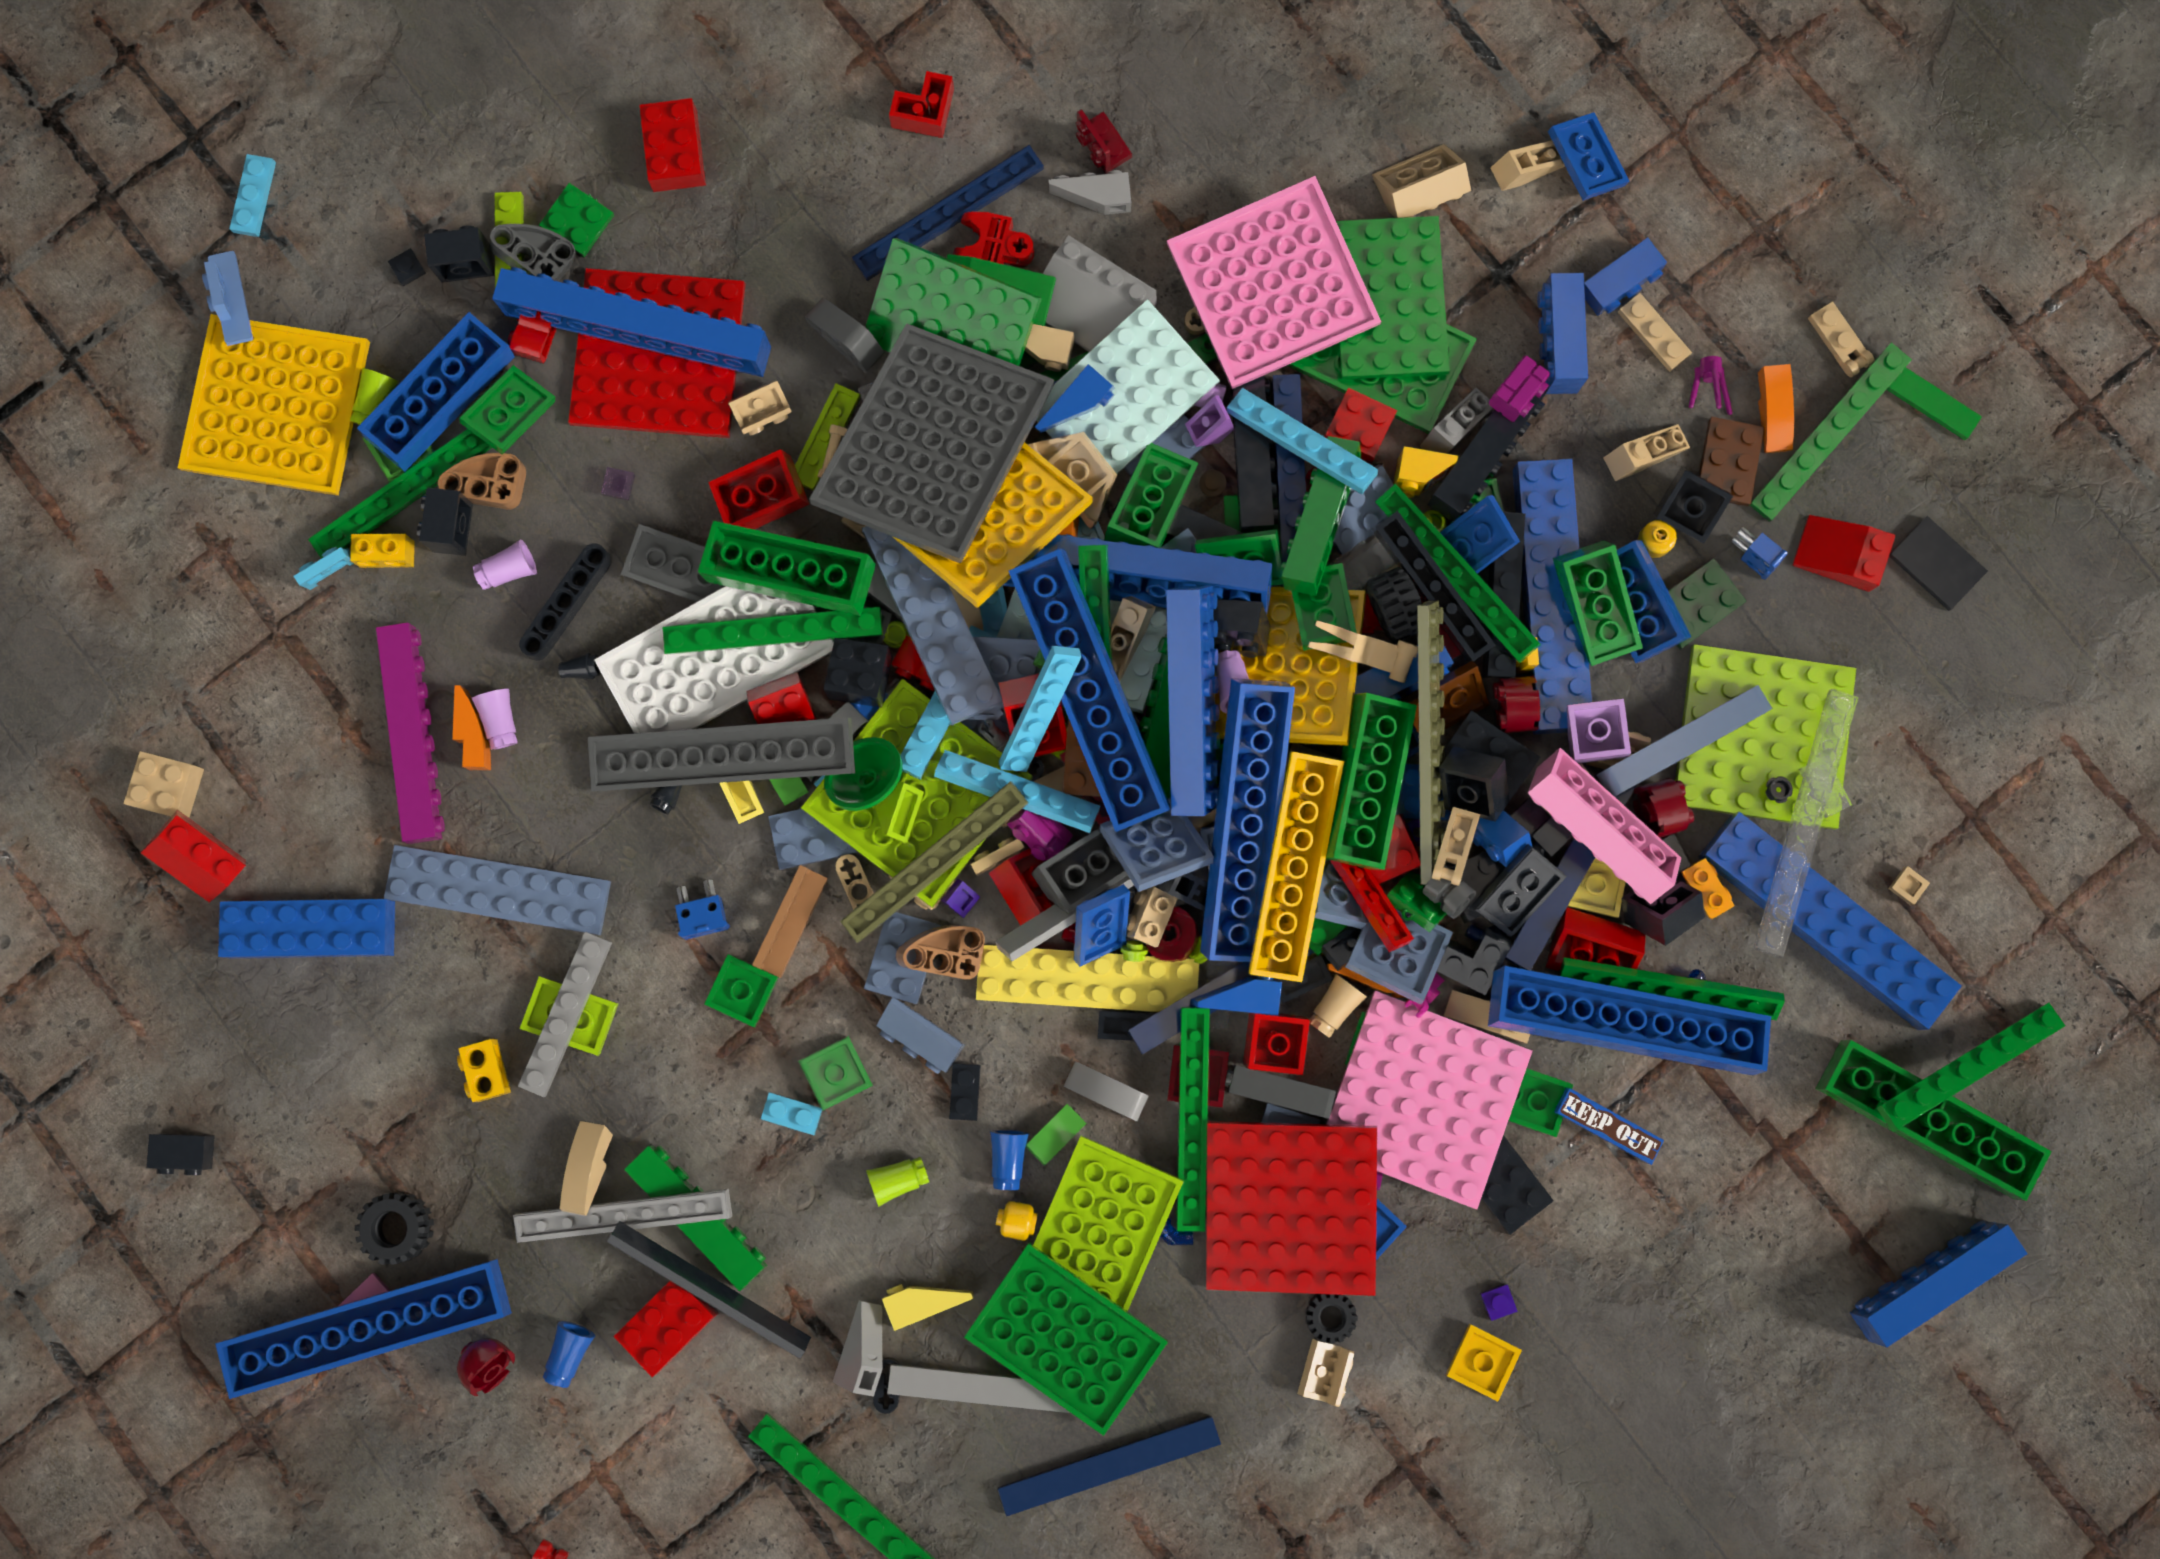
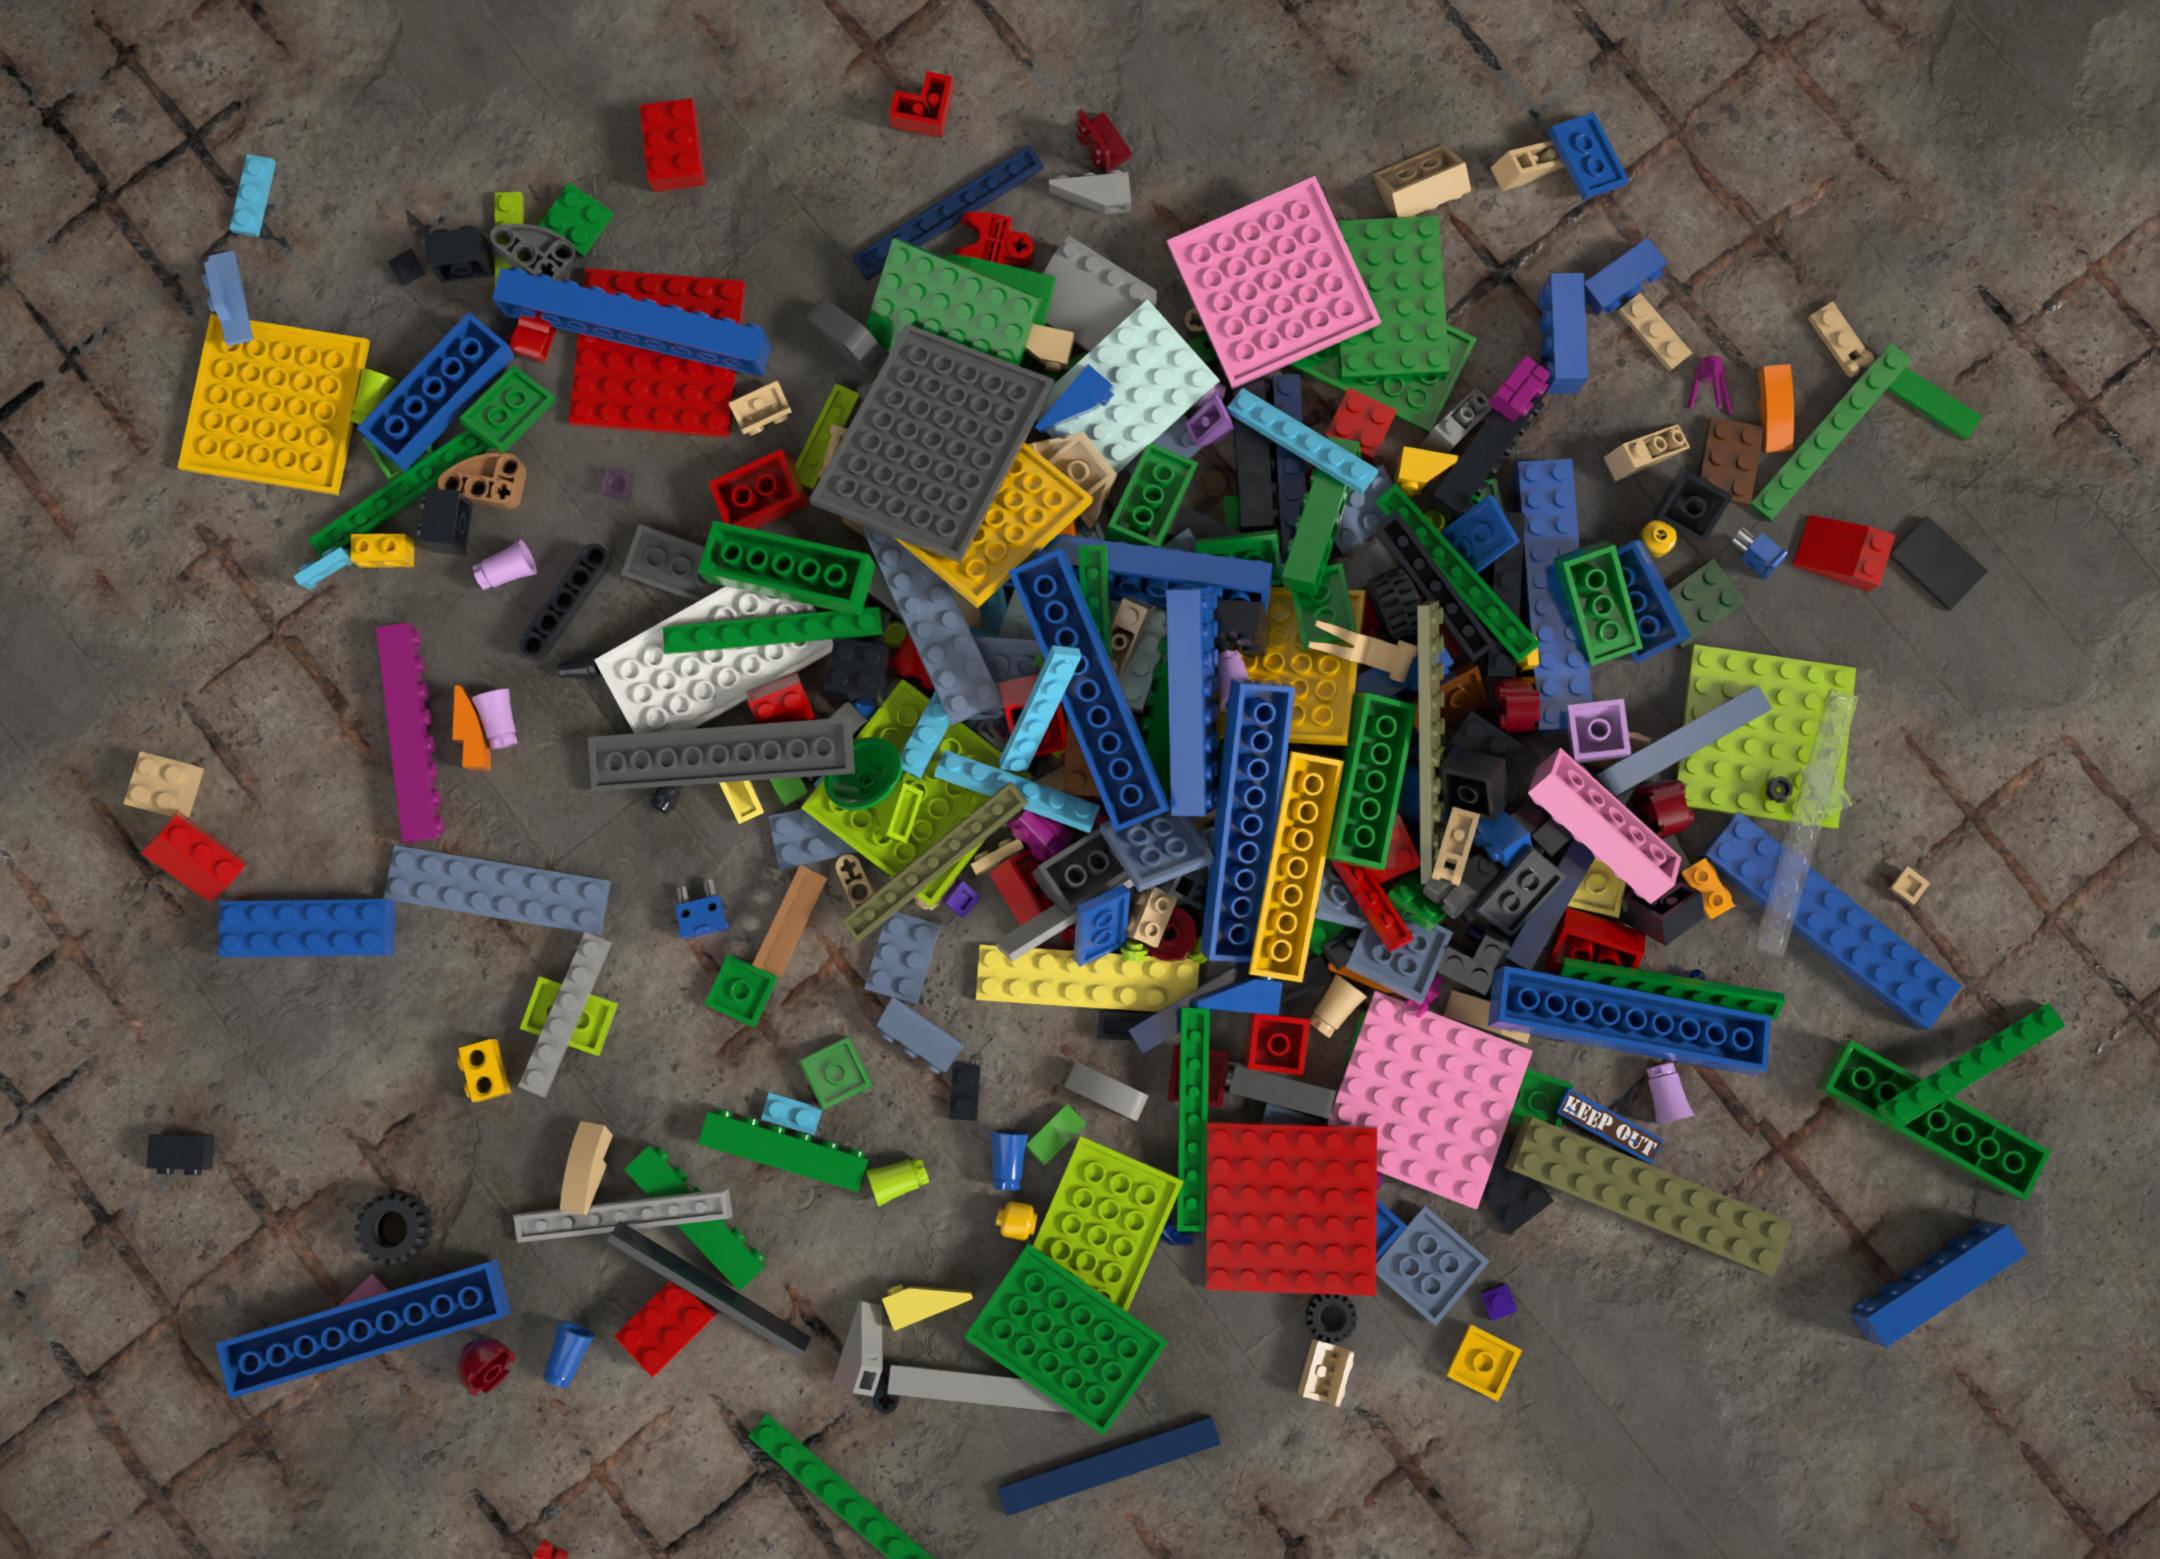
(784, 1151): none -> green brick
(950, 944): medium nougat beam -> none
(1430, 1265): none -> sand blue plate
(1648, 1195): none -> olive brick
(1667, 1094): none -> lavender plant

